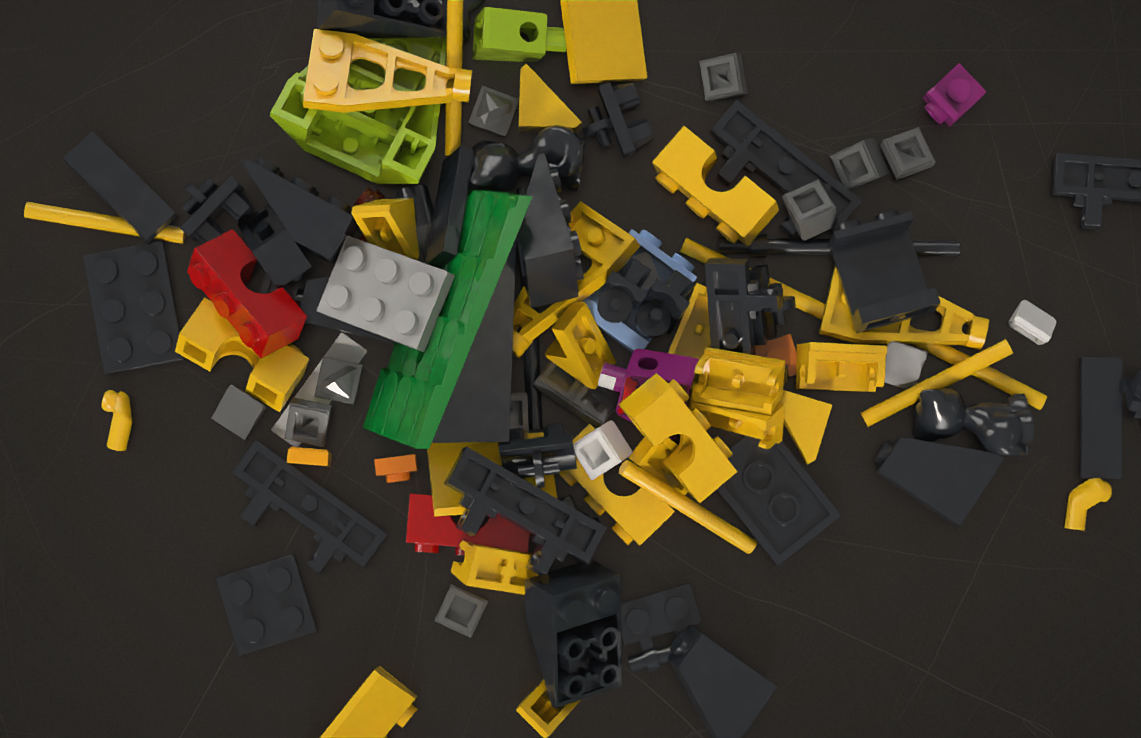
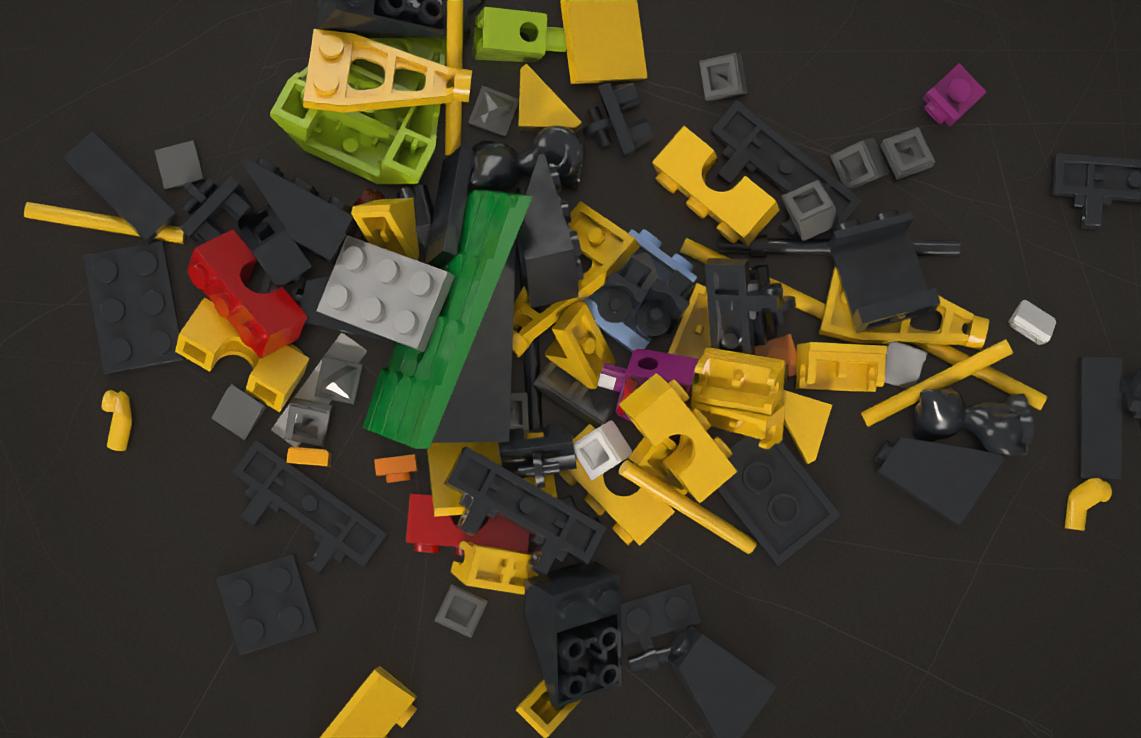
(179, 165): none -> dark grey tile

